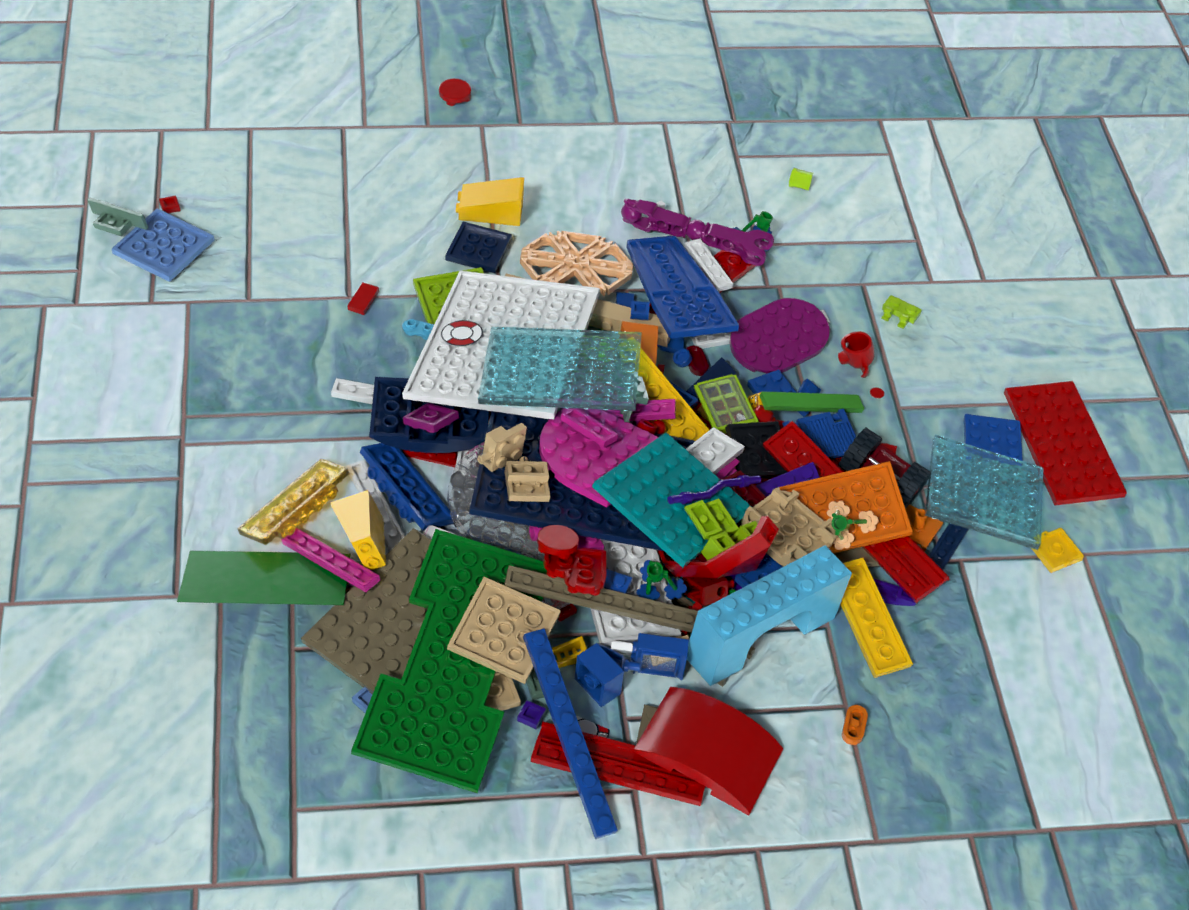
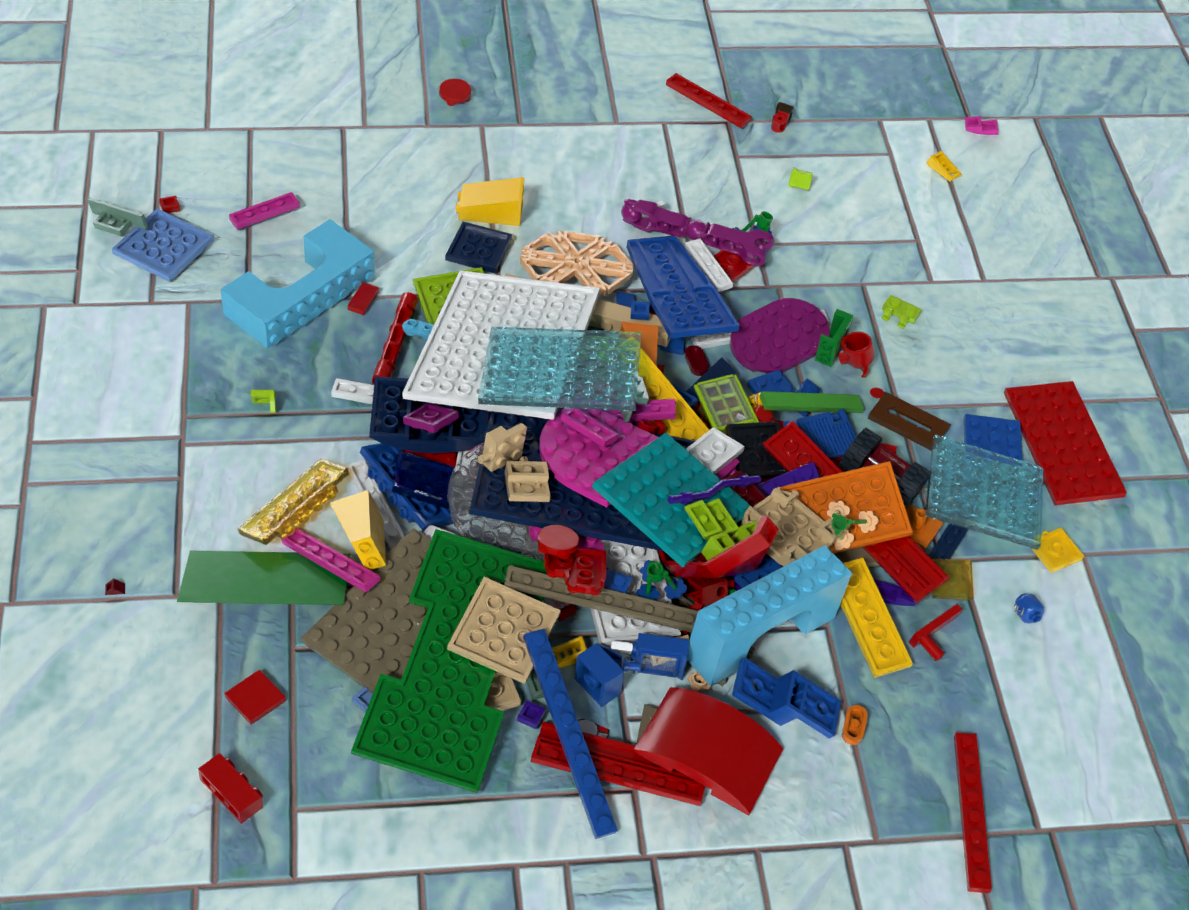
(114, 587): none -> dark red piece
(231, 787): none -> red brick
(255, 697): none -> red tile
(264, 210): none -> dark pink plate
(265, 397): none -> lime tile
(274, 313): none -> medium azure arch
(392, 348): none -> red piece
(422, 479): none -> clear blue plate
(461, 333): sticker -> none
(682, 357): blue tile -> none
(694, 678): none -> light nougat plate
(708, 100): none -> red plate
(781, 117): none -> red leg
(786, 698): none -> blue bracket
(831, 346): none -> green panel
(882, 416): none -> reddish brown piece
(924, 635): none -> red piece
(940, 162): none -> yellow slope
(960, 583): none -> clear yellow plate
(972, 813): none -> red plate
(986, 127): none -> dark pink slope
(1029, 607): none -> blue head

